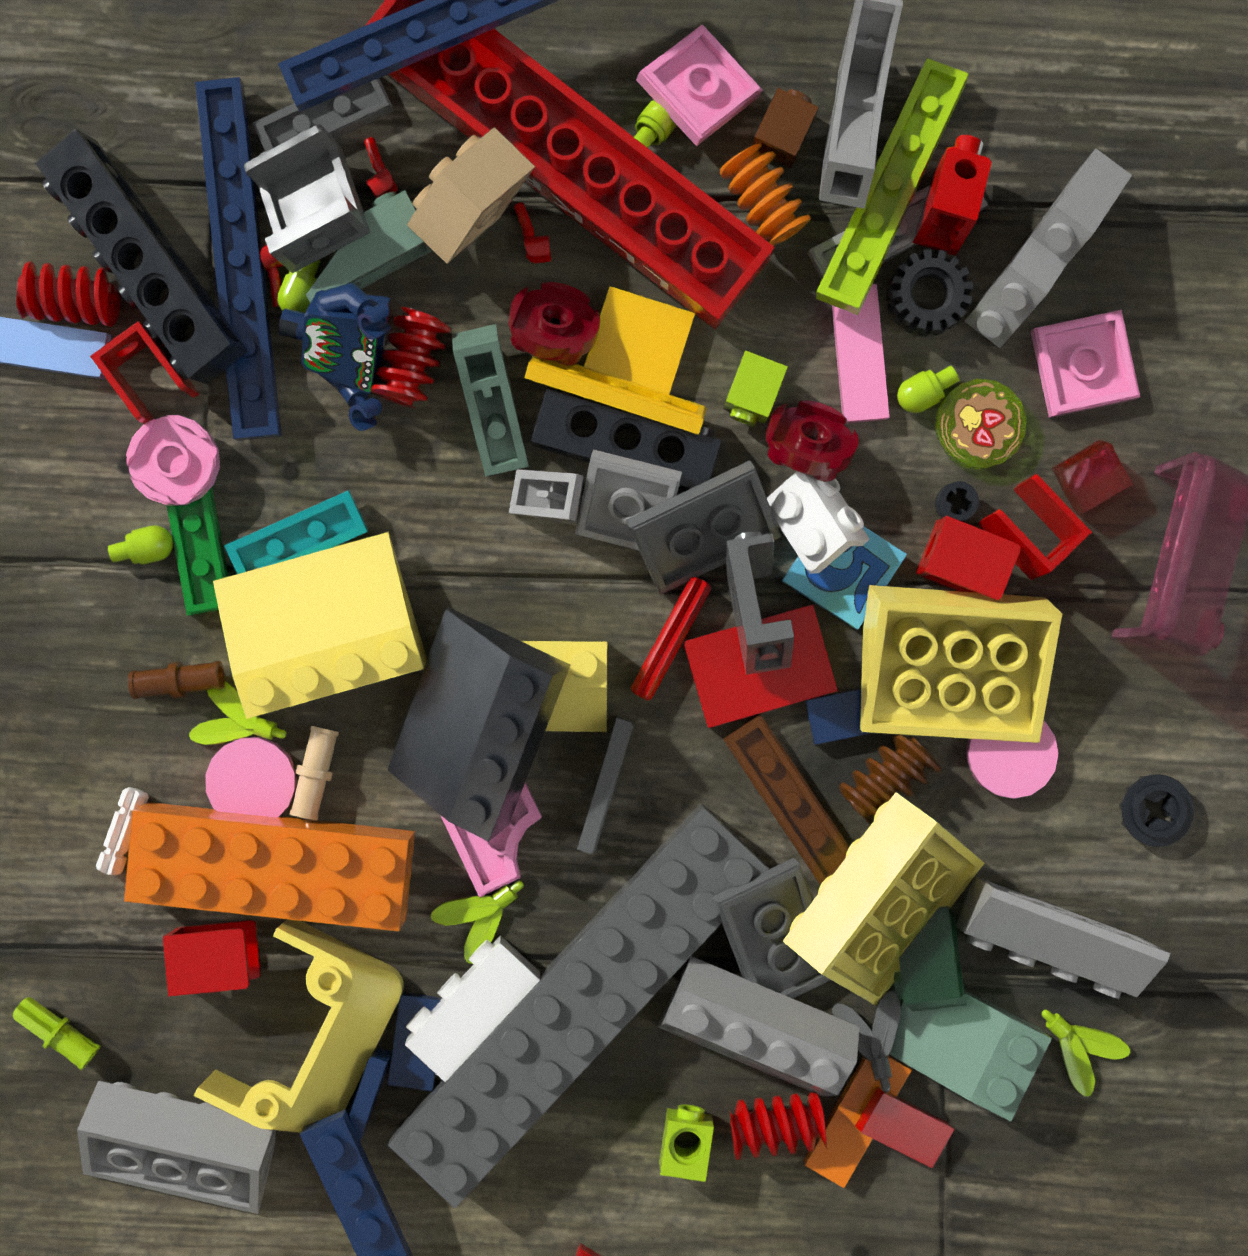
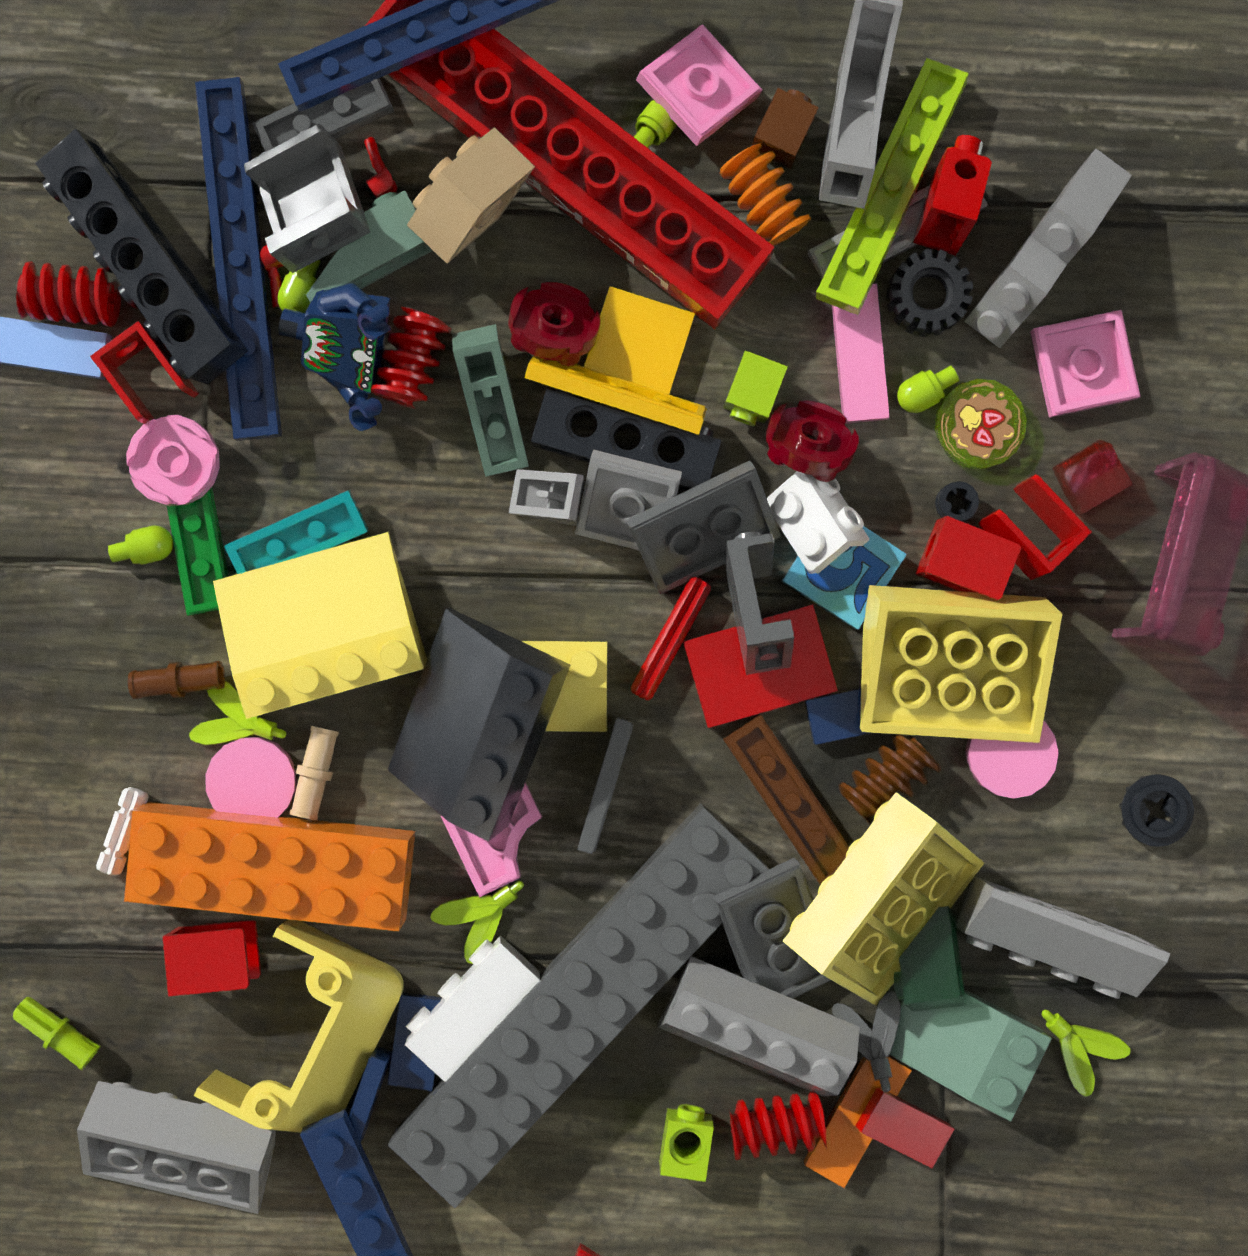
(536, 247): red hand -> none

